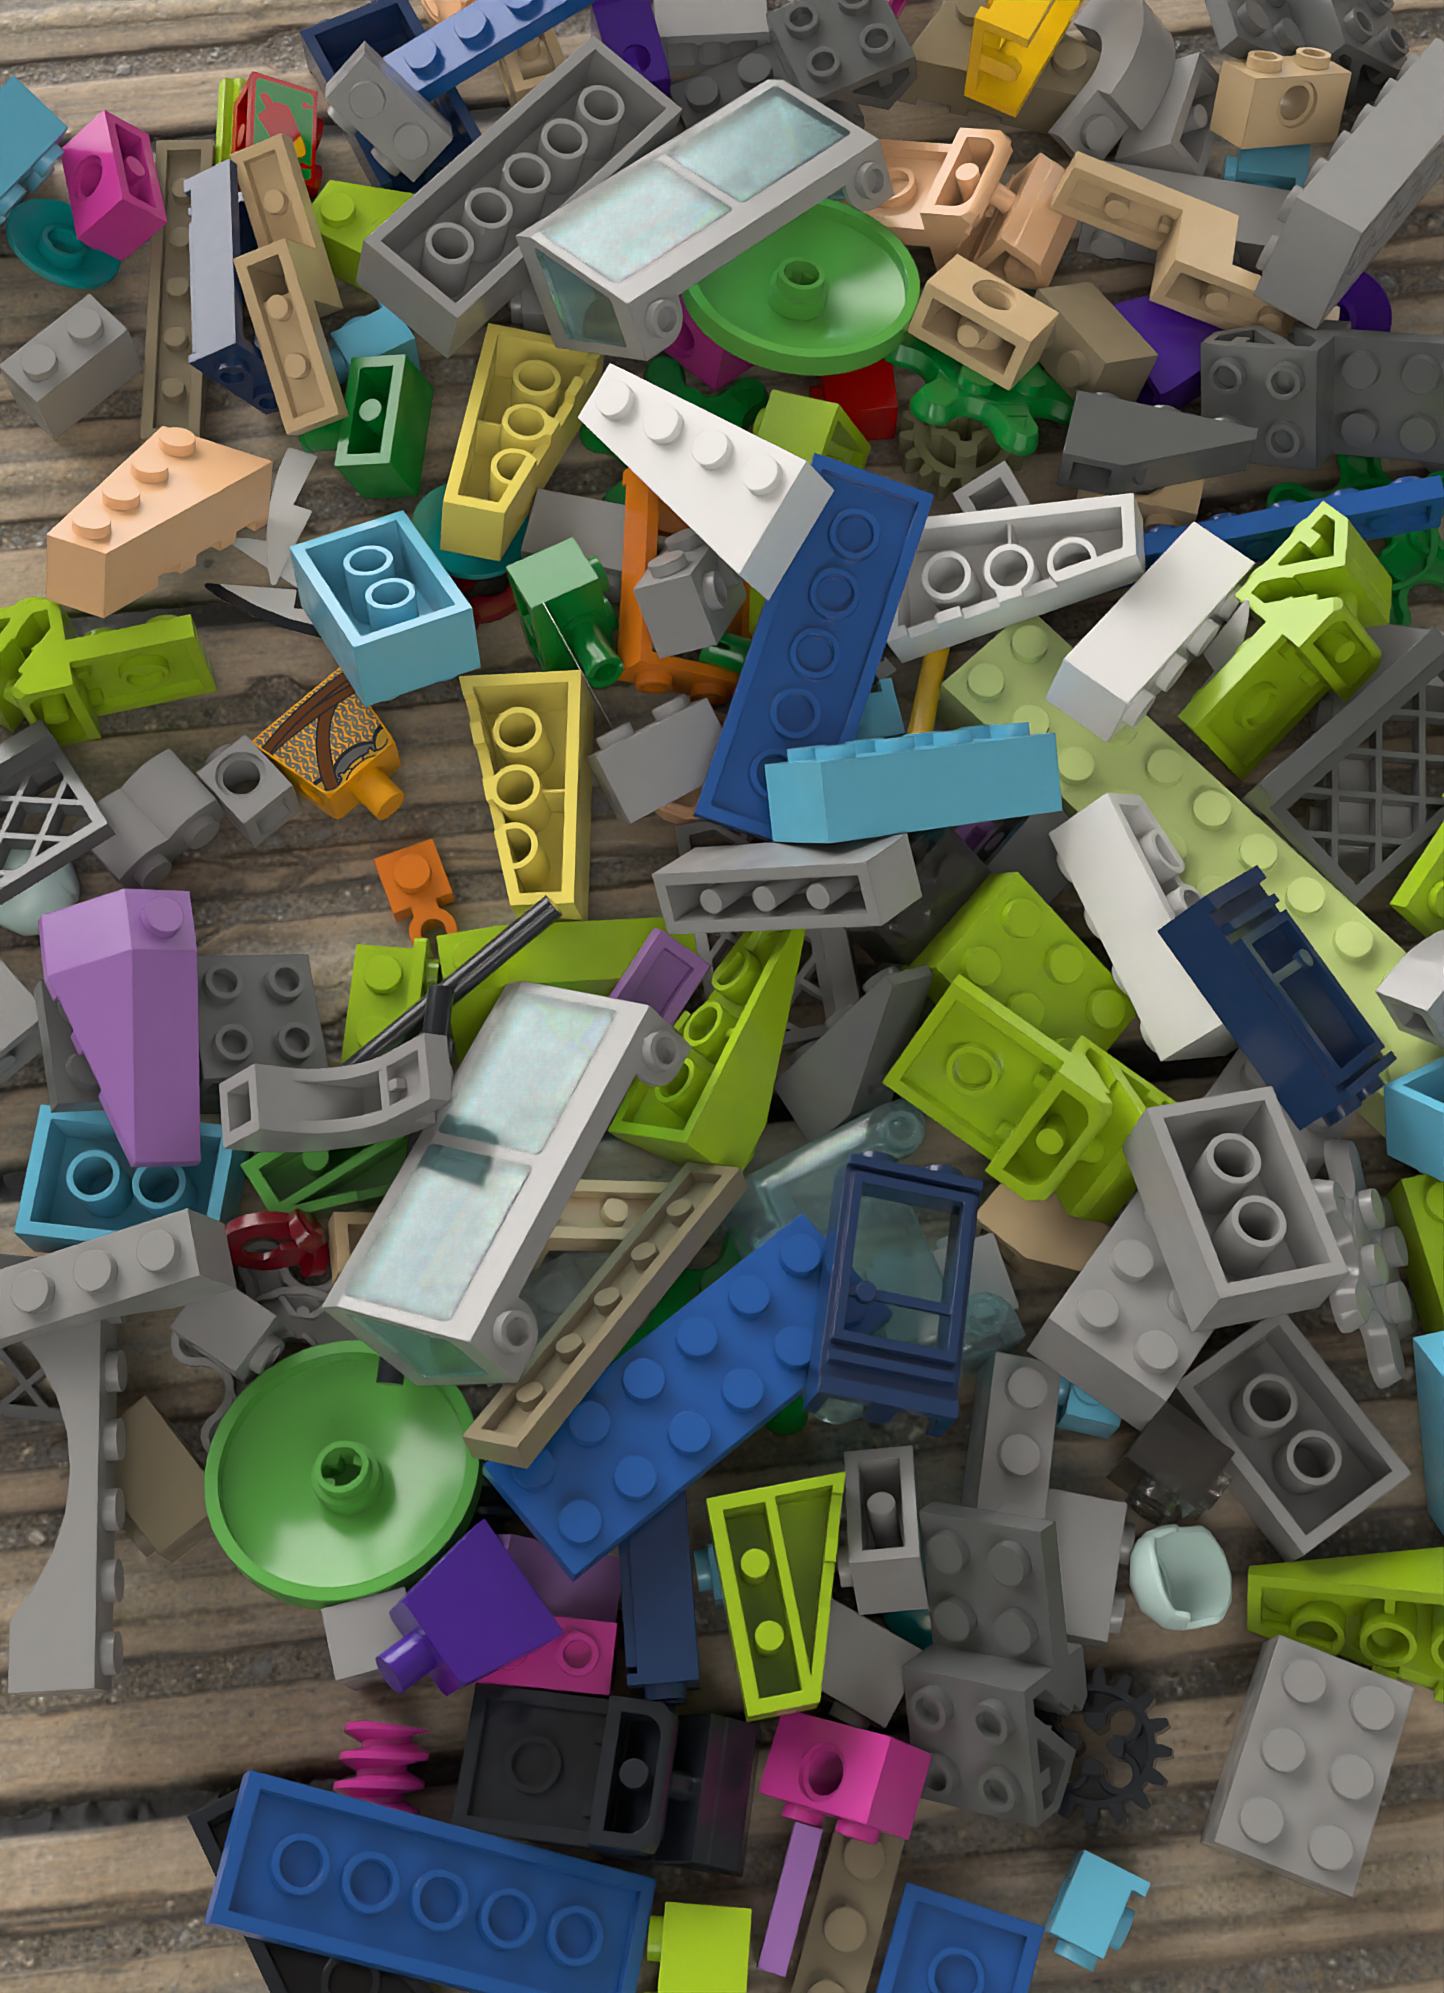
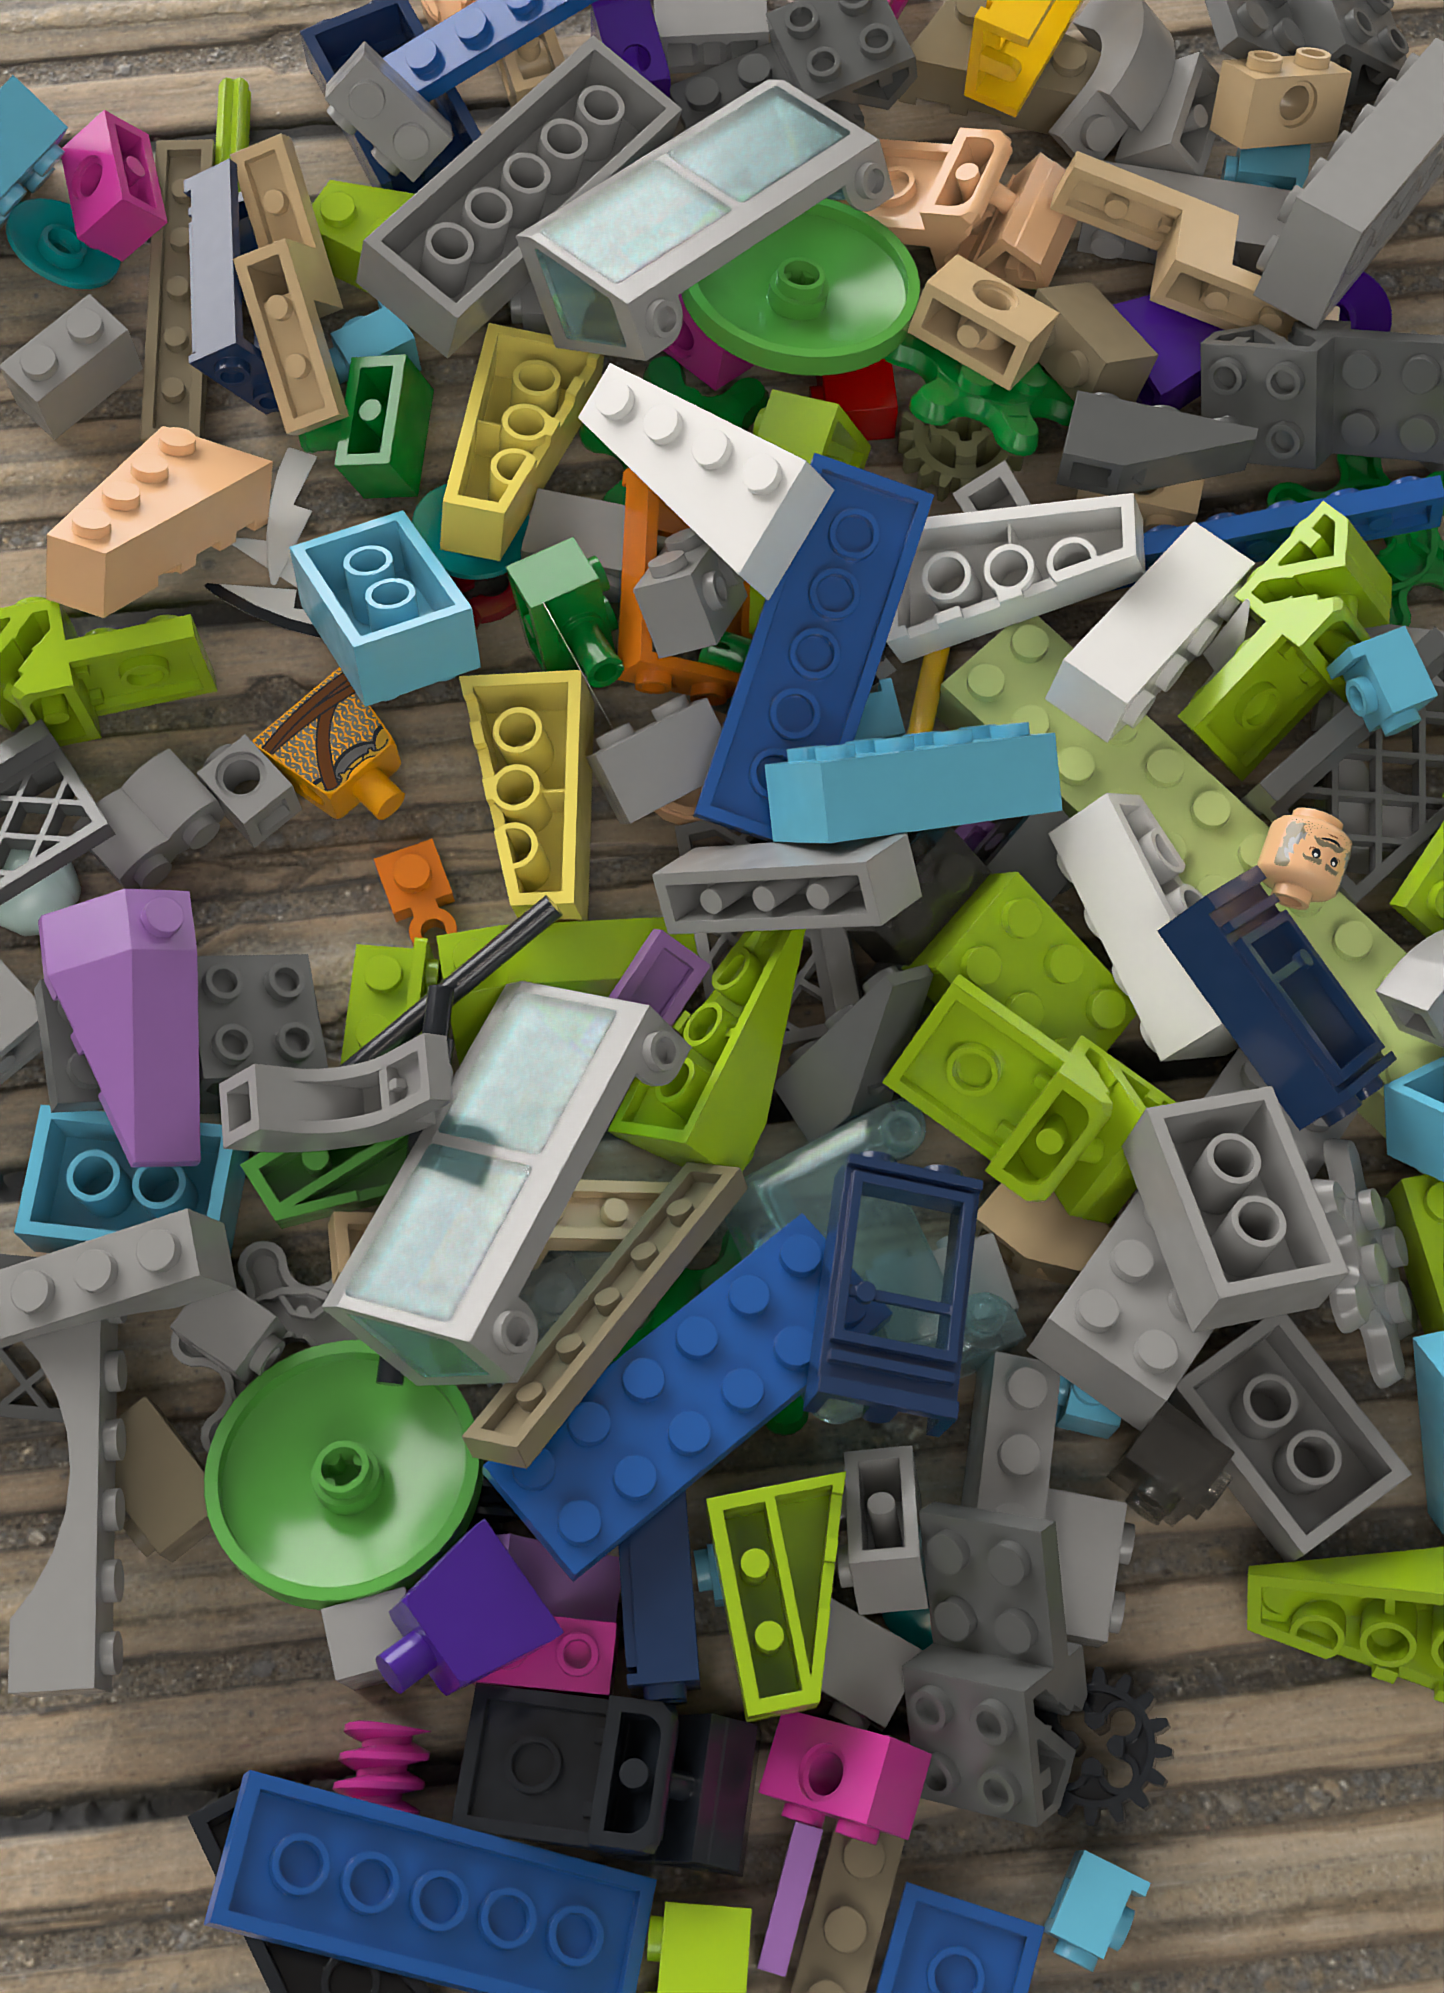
(276, 107): brick -> none
(307, 1250): dark red piece -> none
(1180, 1577): light aqua hair -> none
(1305, 857): none -> light nougat head
(1307, 1766): light grey brick -> none
(1385, 681): none -> medium azure brick

